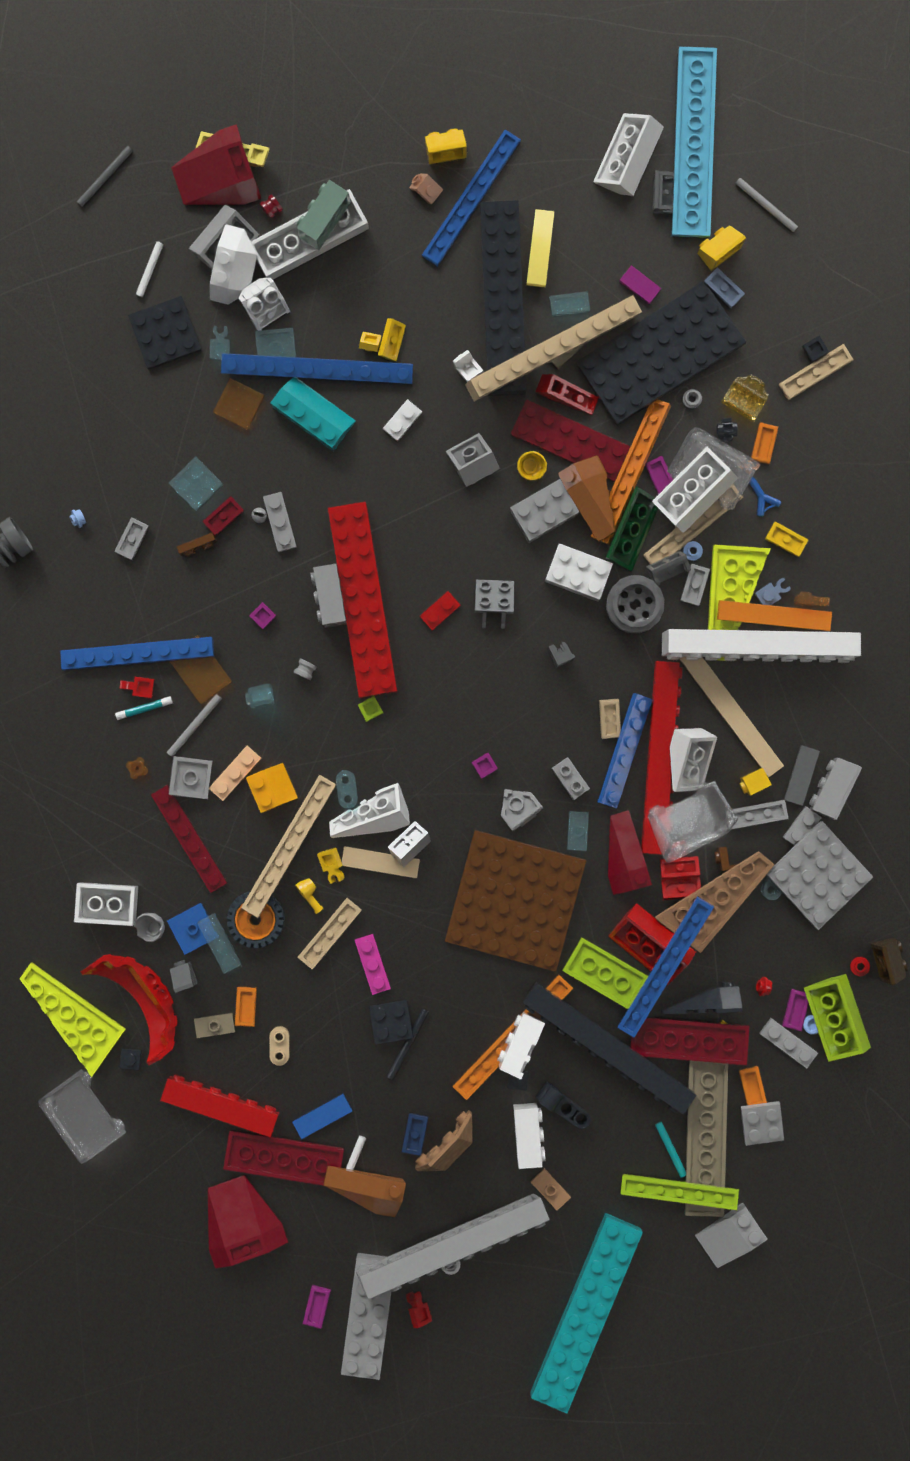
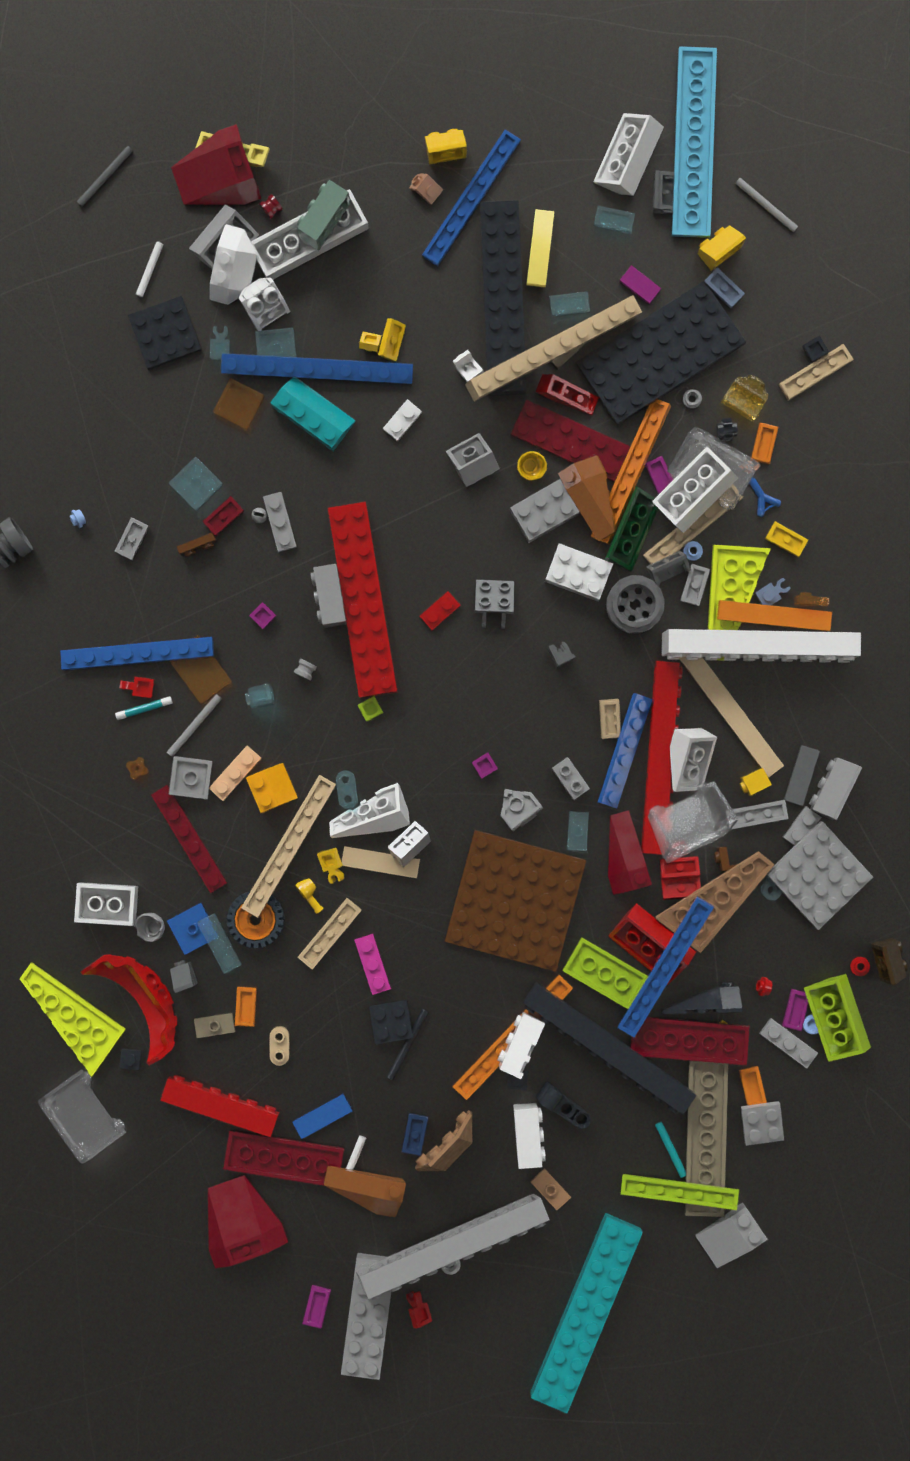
(614, 219): none -> clear light blue plate

